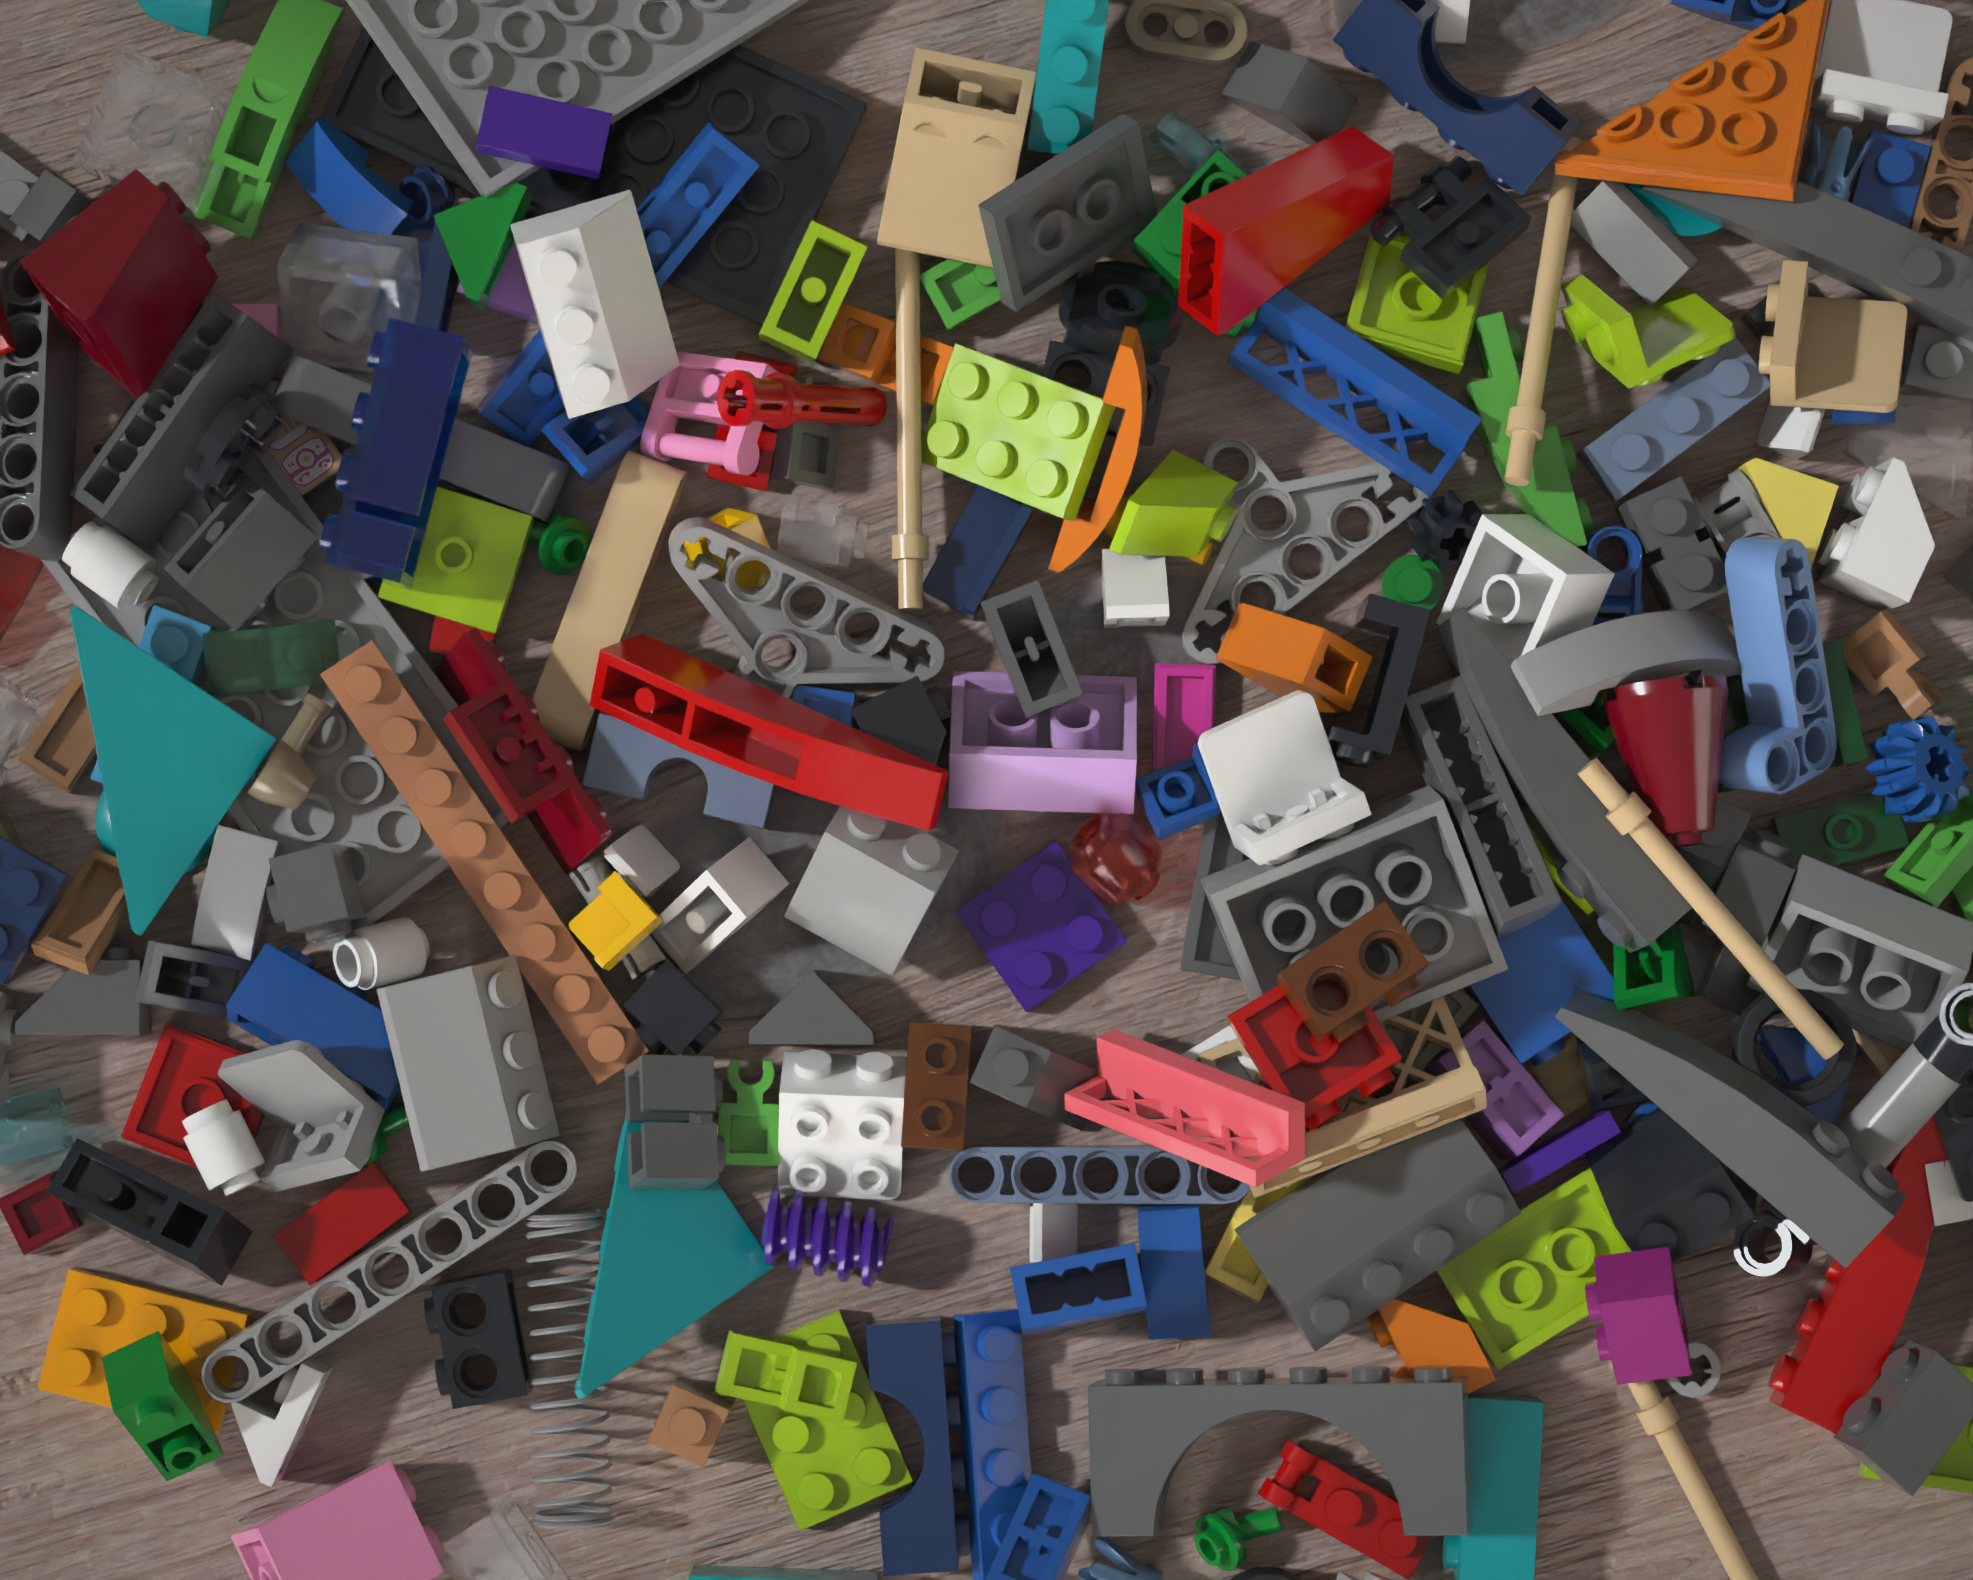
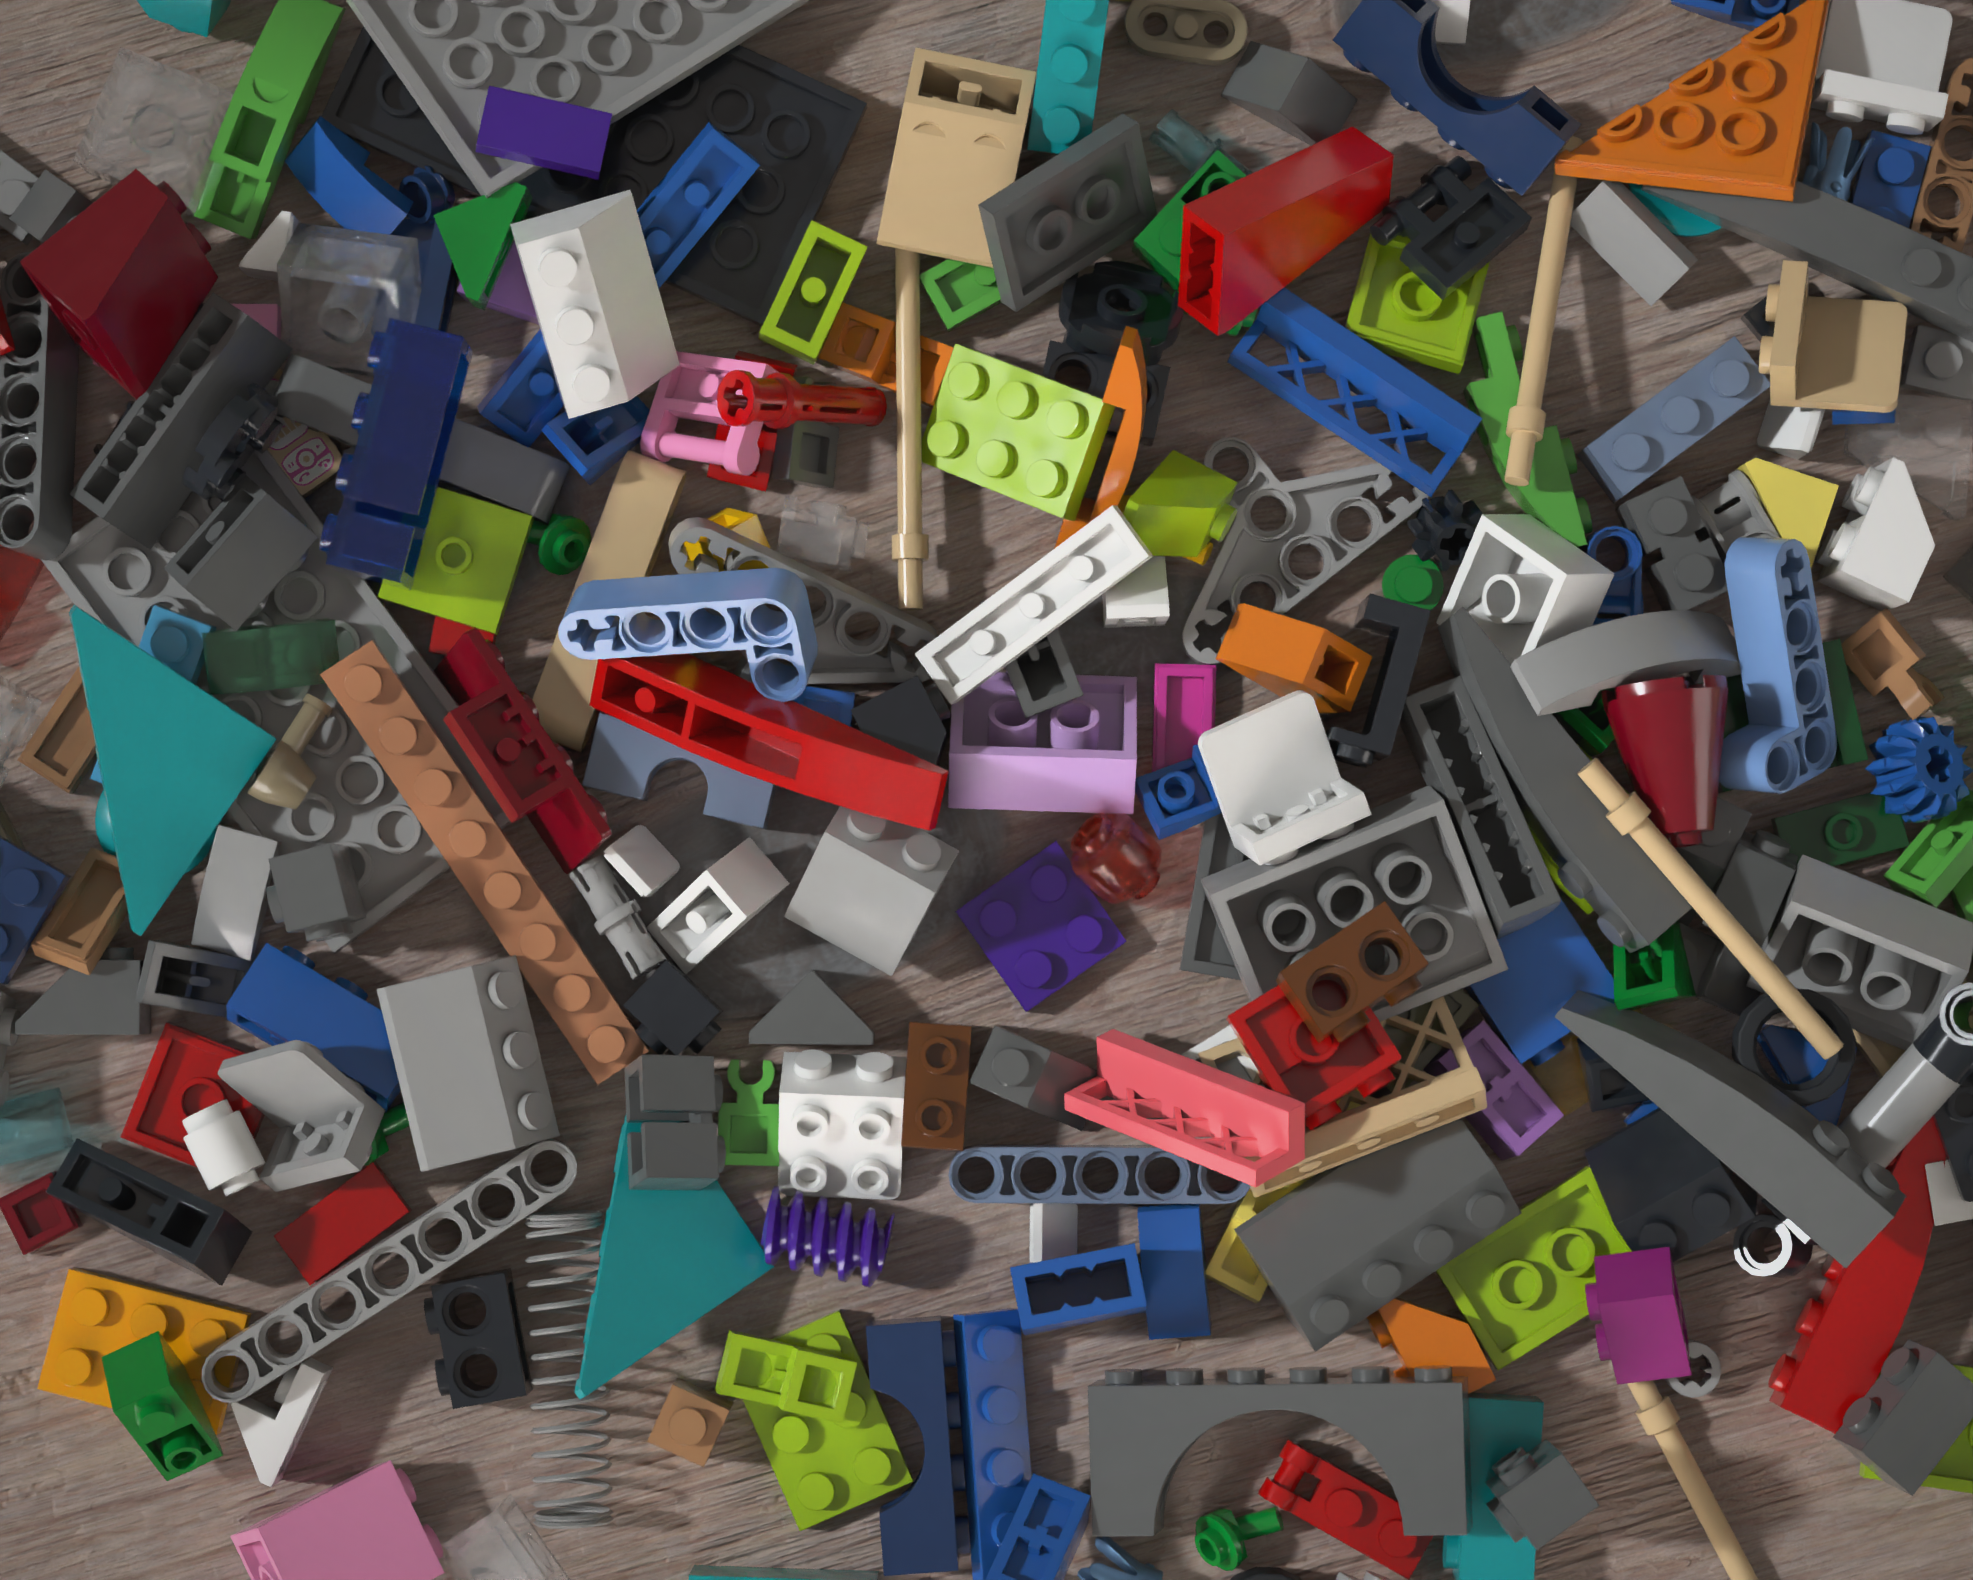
(111, 565): white brick -> none
(265, 253): none -> white slope
(381, 954): white brick -> none
(610, 622): none -> medium blue beam
(614, 921): yellow panel -> none
(977, 551): dark blue panel -> none
(1033, 604): none -> white plate
(1537, 1494): none -> dark grey brick
(1558, 1150): dark purple tile -> none
(1648, 340): lime bracket -> none

